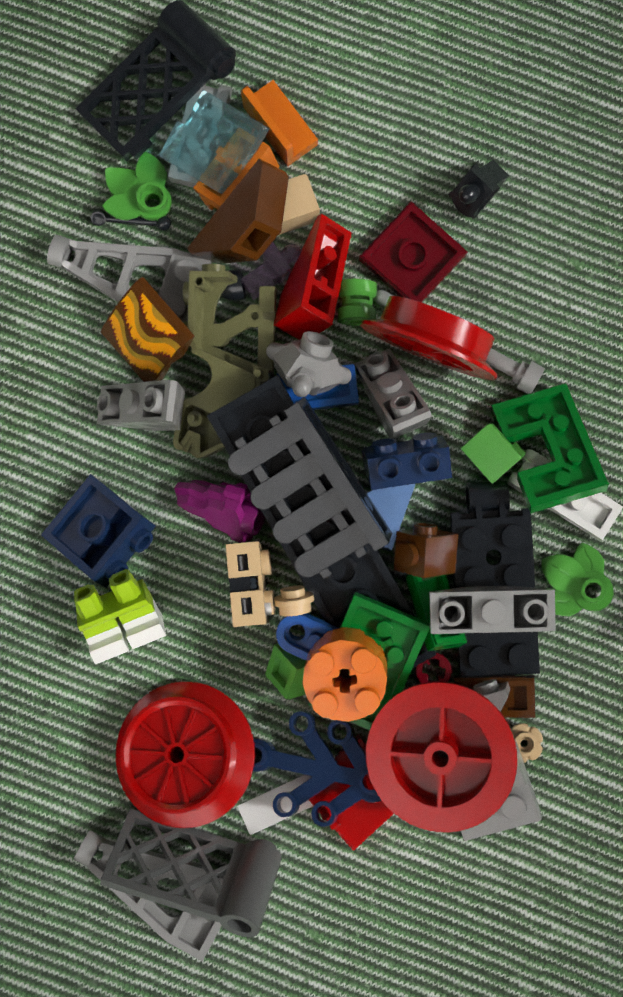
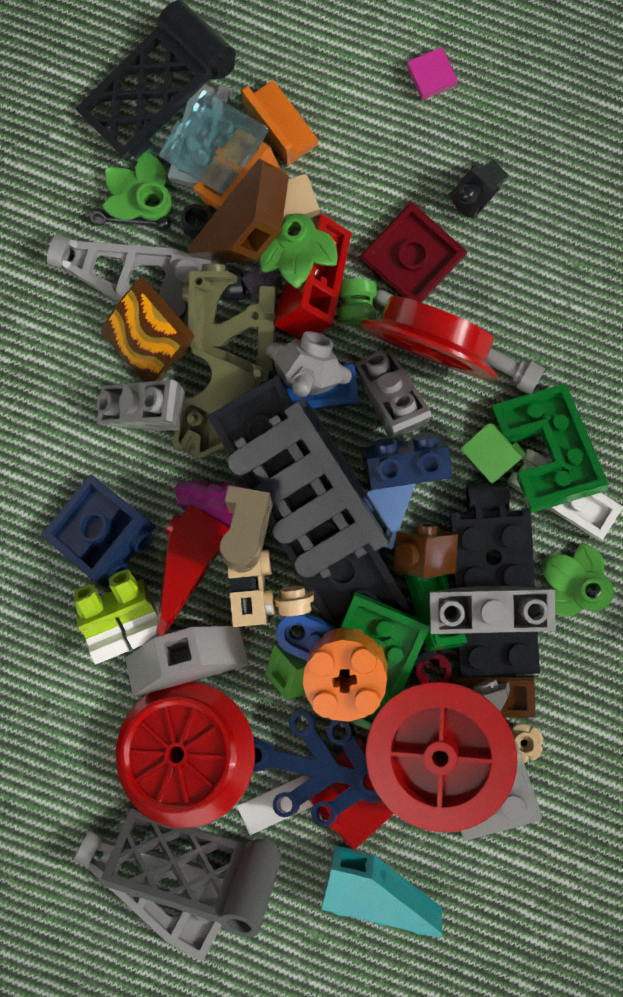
(185, 657): none -> light grey slope
(187, 557): none -> red slope
(189, 216): none -> black hinge
(245, 539): none -> dark tan leg
(298, 253): none -> bright green plate
(372, 891): none -> teal slope
(432, 73): none -> dark pink tile

